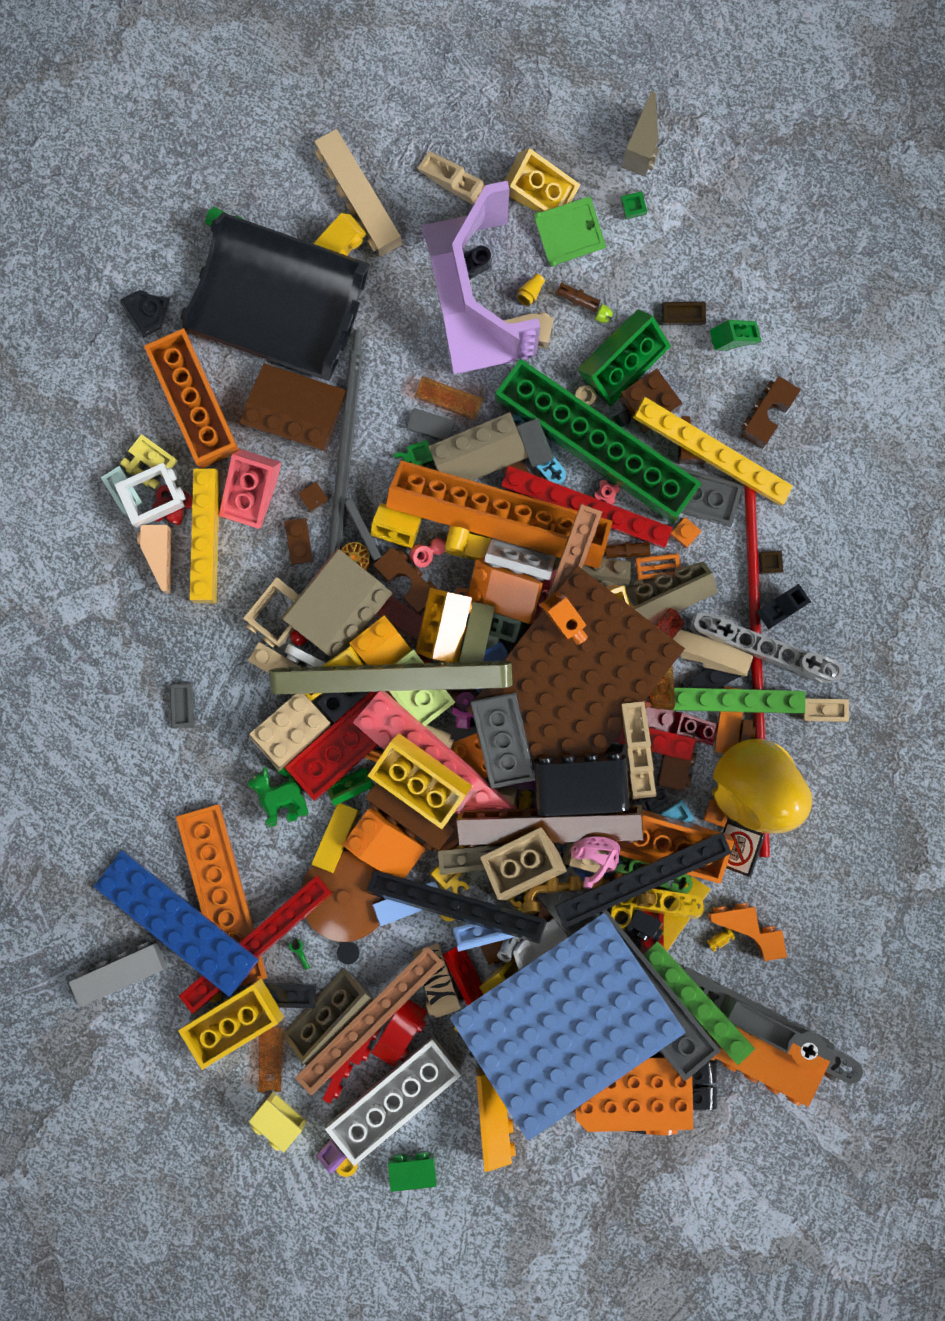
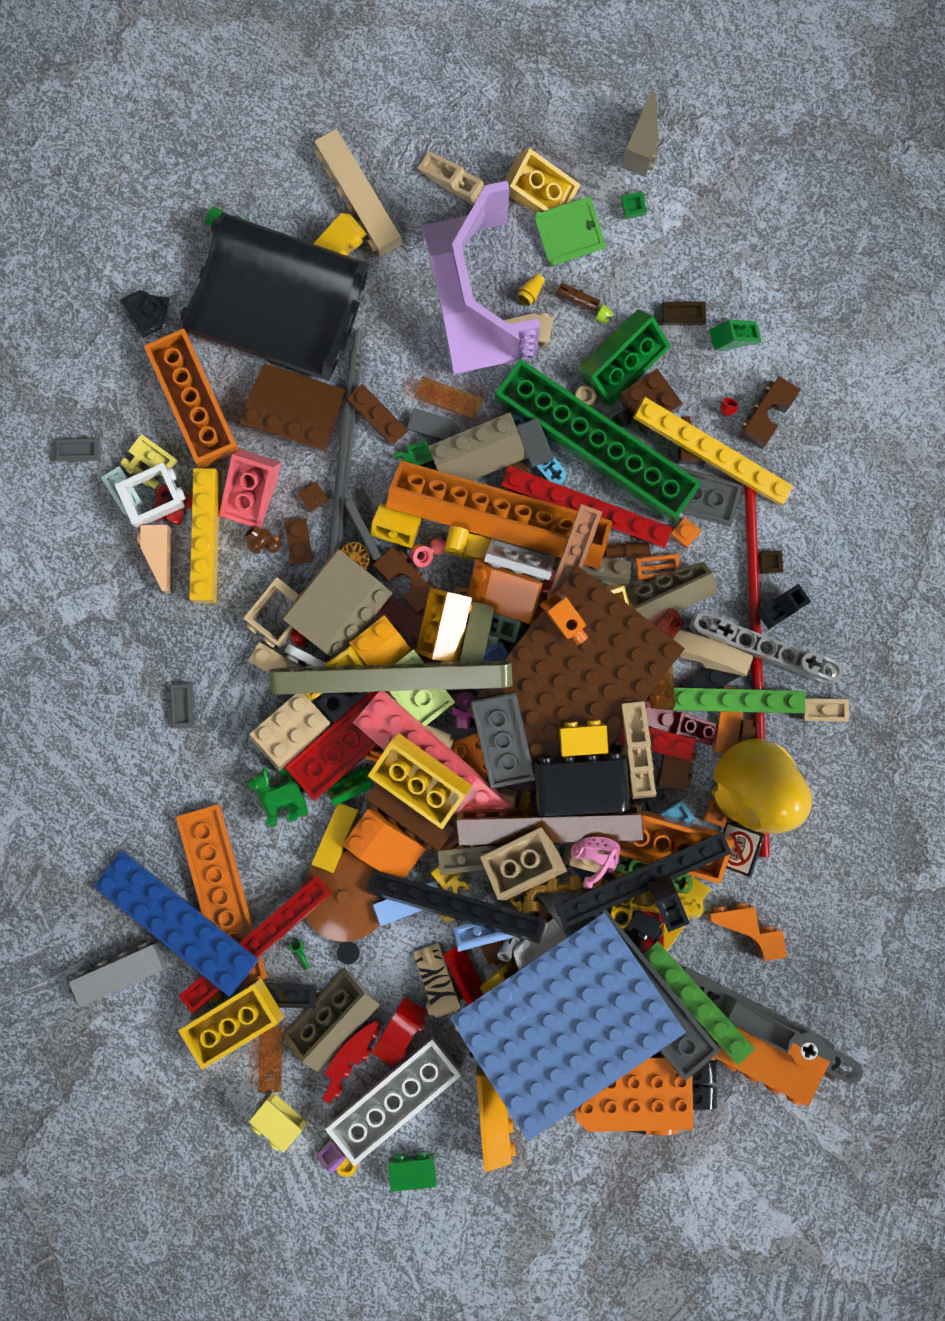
(77, 450): none -> dark grey tile
(258, 538): none -> reddish brown animal
(369, 1020): nougat plate -> none
(377, 415): none -> reddish brown plate
(475, 267): black piece -> none
(583, 739): none -> yellow brick
(613, 490): coral plate -> none
(668, 903): none -> black brick
(720, 939): yellow piece -> none
(728, 406): none -> red hinge

